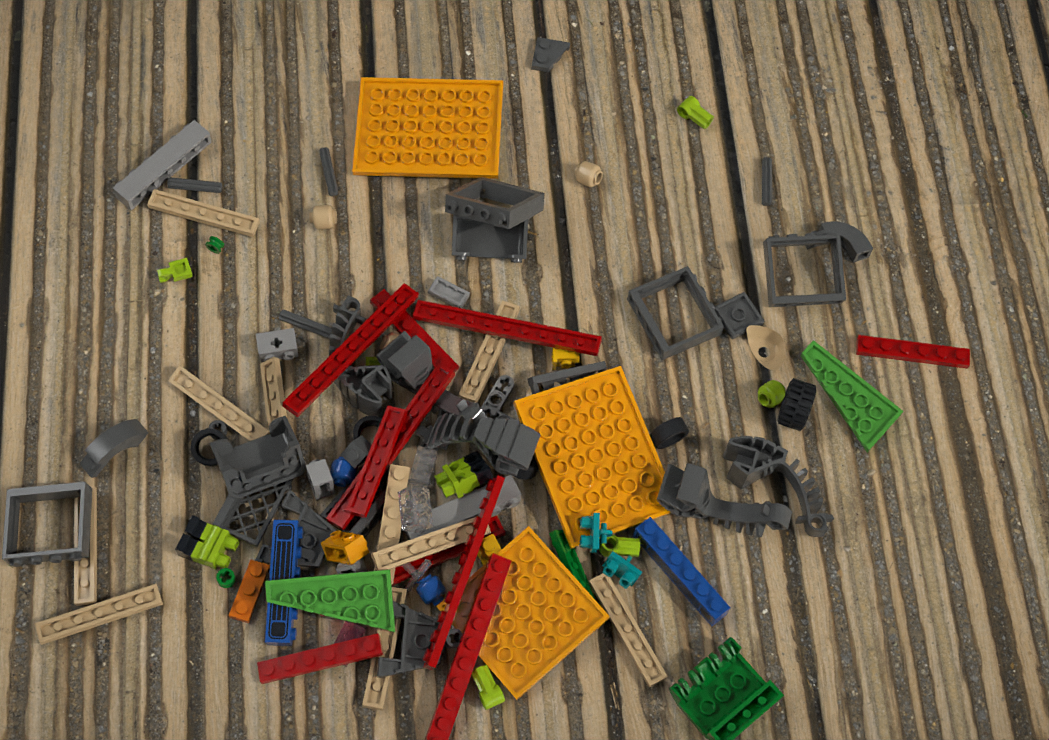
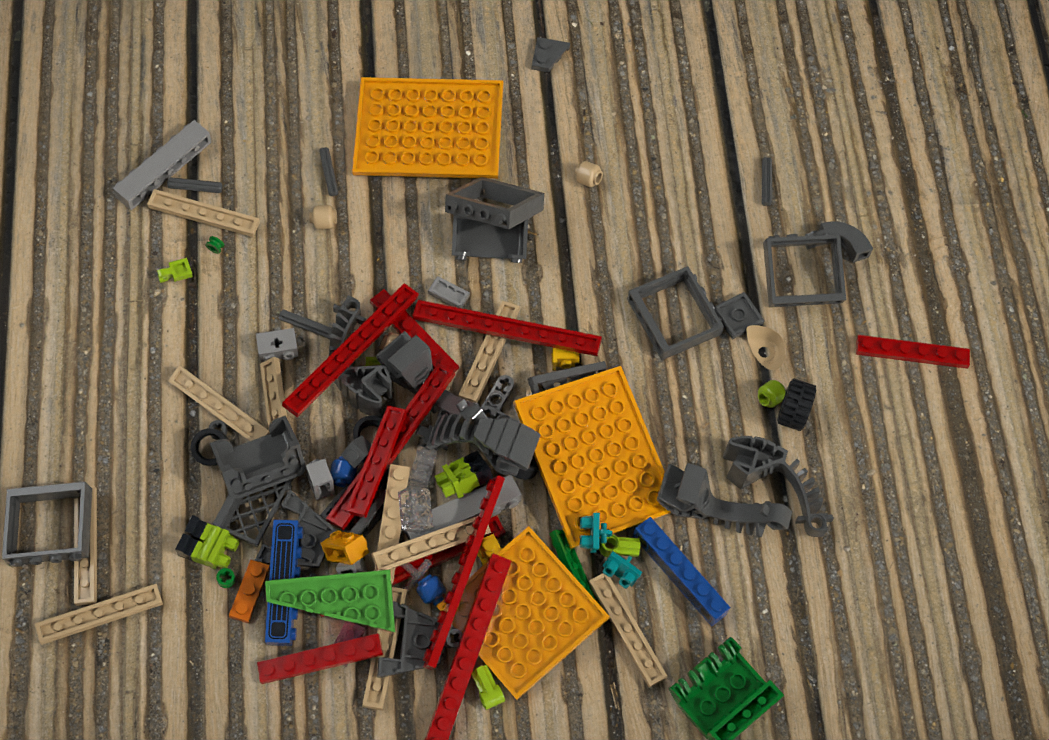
(109, 443): dark grey arch -> none
(669, 433): black tyre -> none
(691, 109): lime piece -> none
(859, 403): bright green wing -> none

